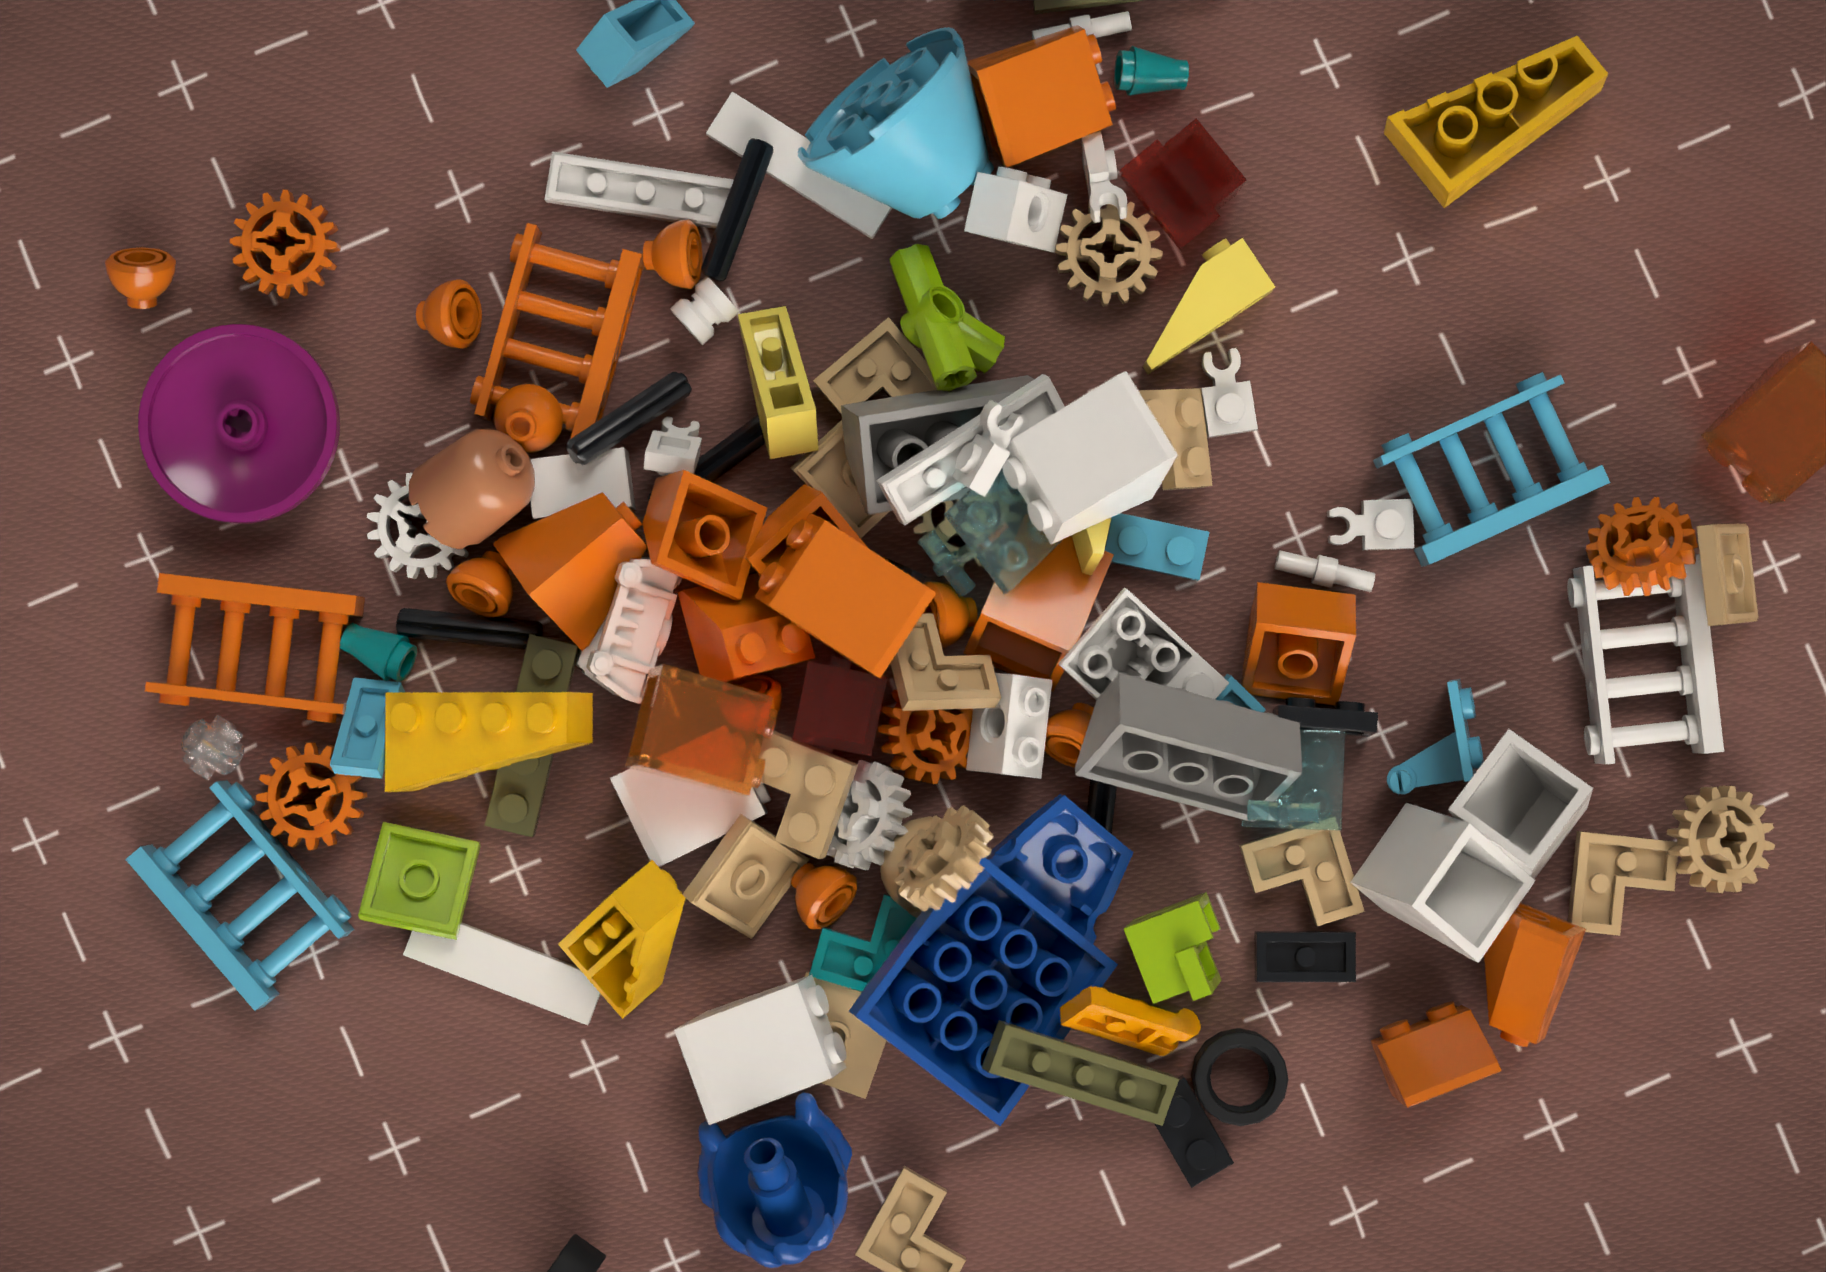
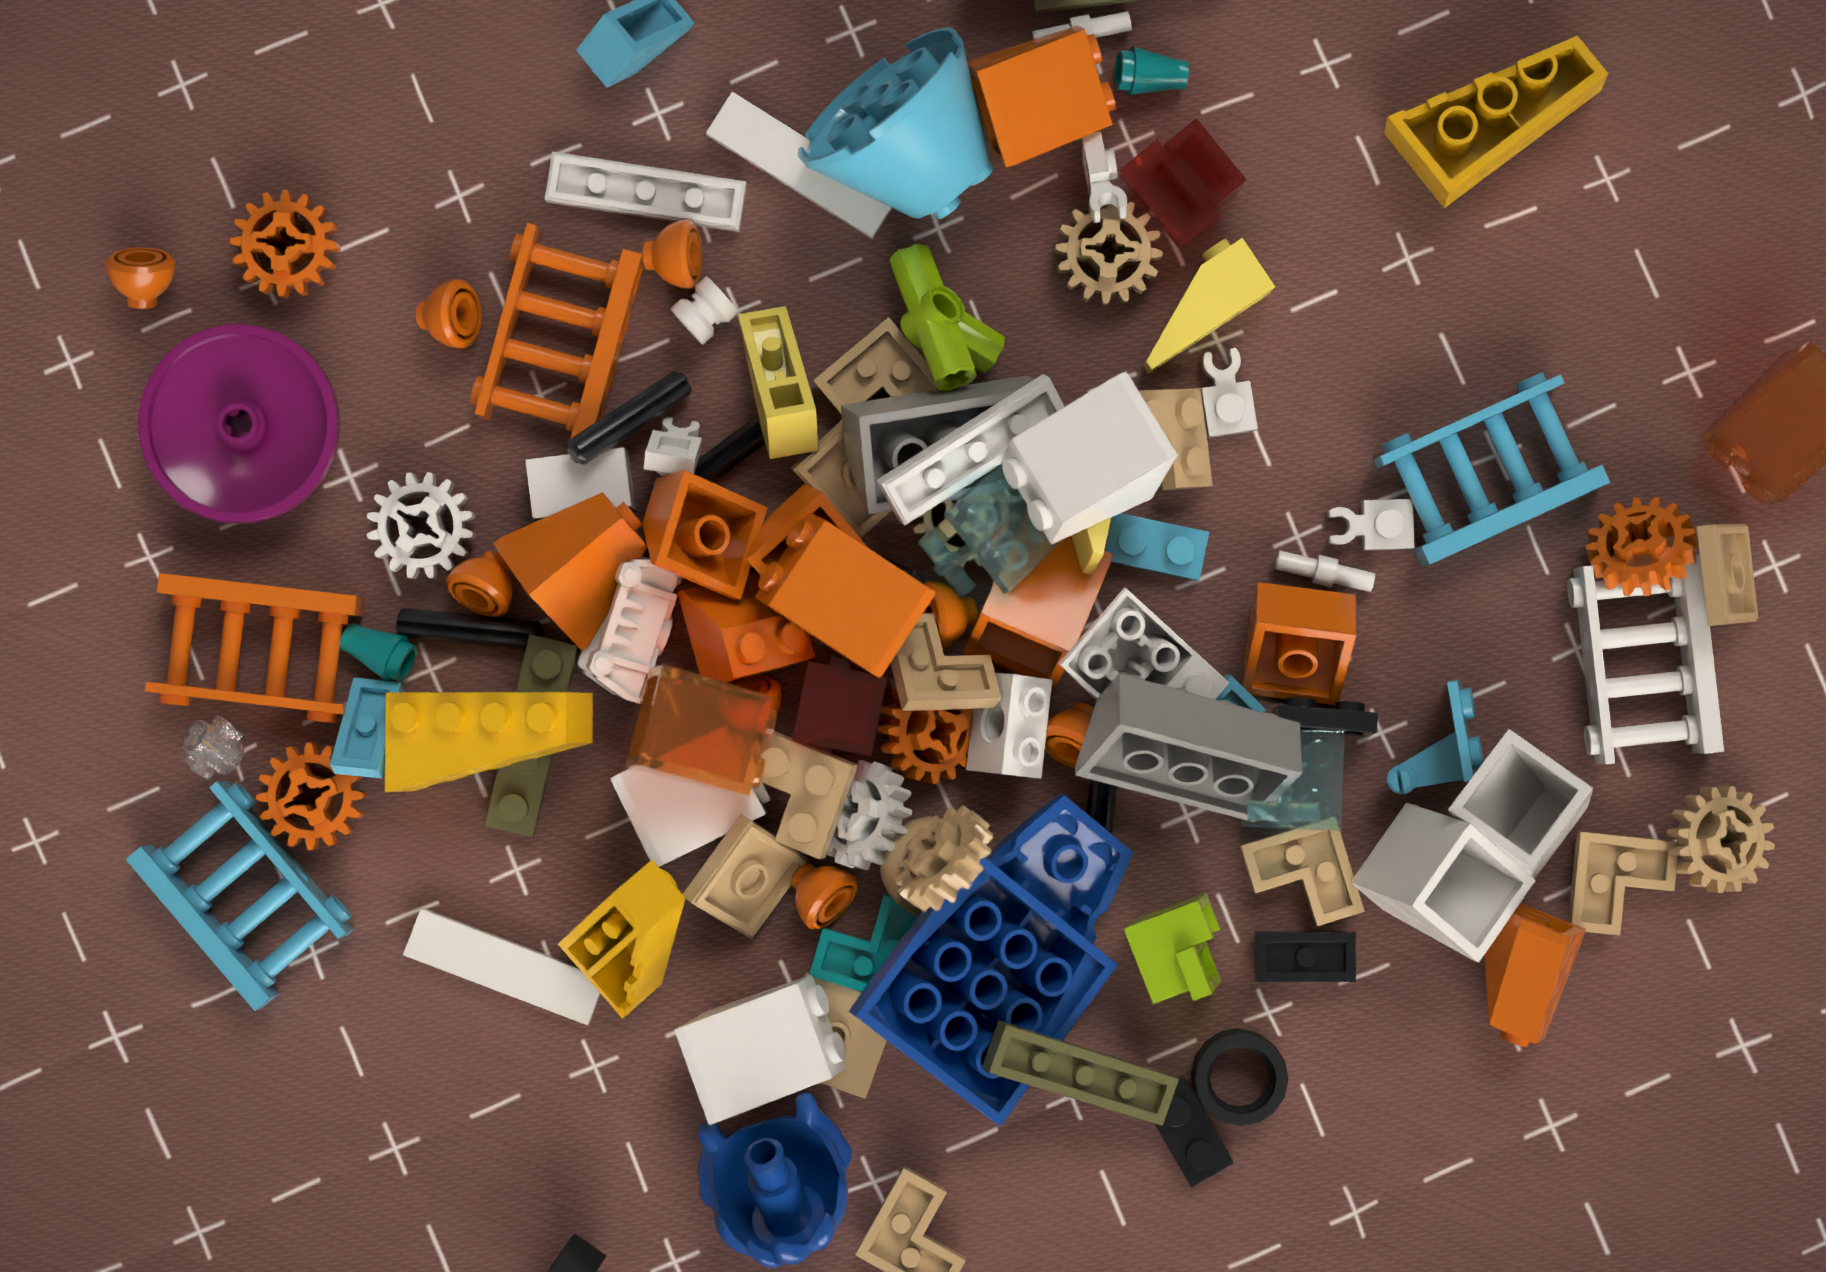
(419, 880): lime plate -> none
(472, 487): nougat cylinder -> none
(529, 416): orange brick -> none
(737, 209): black axle -> none
(985, 456): white plate -> none
(1016, 209): white brick -> none
(1129, 1021): light orange plate -> none
(1434, 1054): orange slope -> none

